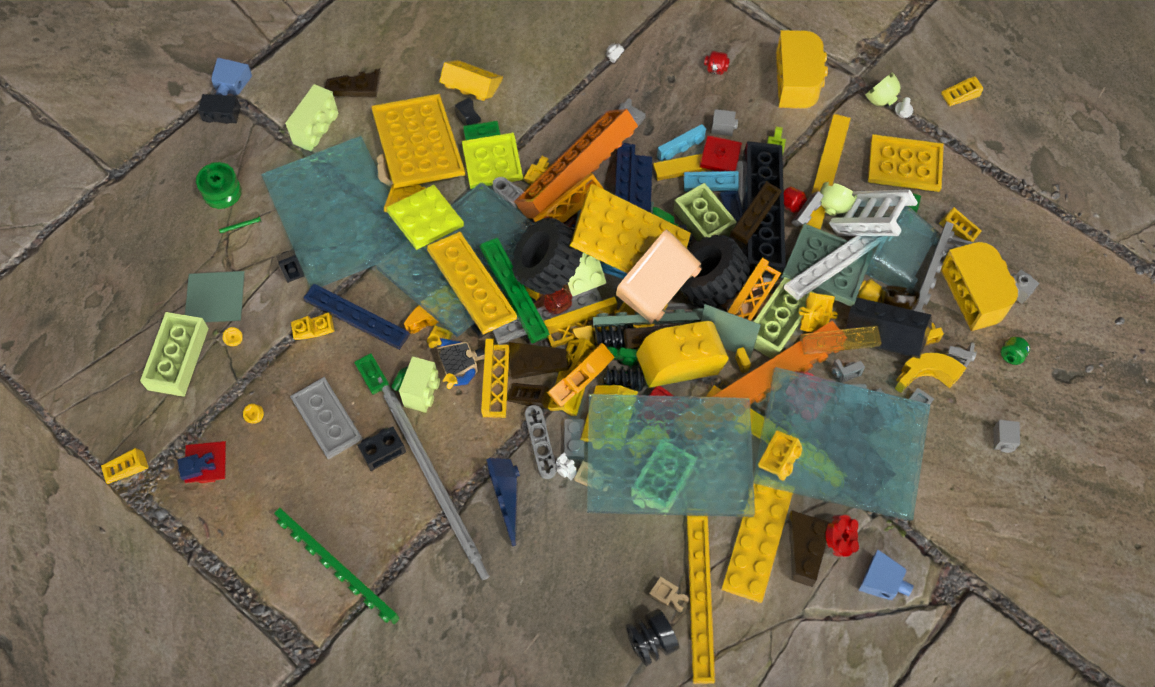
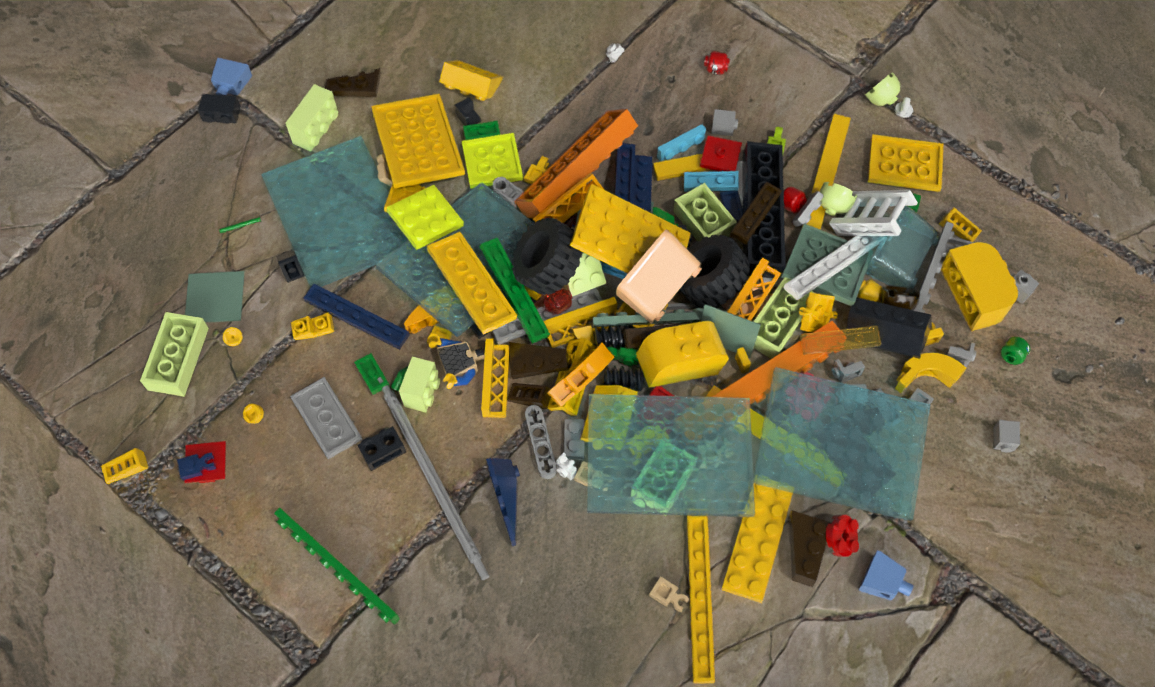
(218, 185): green wheel -> none
(637, 115): light grey bracket -> none
(653, 636): black wheel -> none
(781, 455): yellow bracket -> none
(800, 68): yellow brick -> none
(973, 87): yellow slope -> none

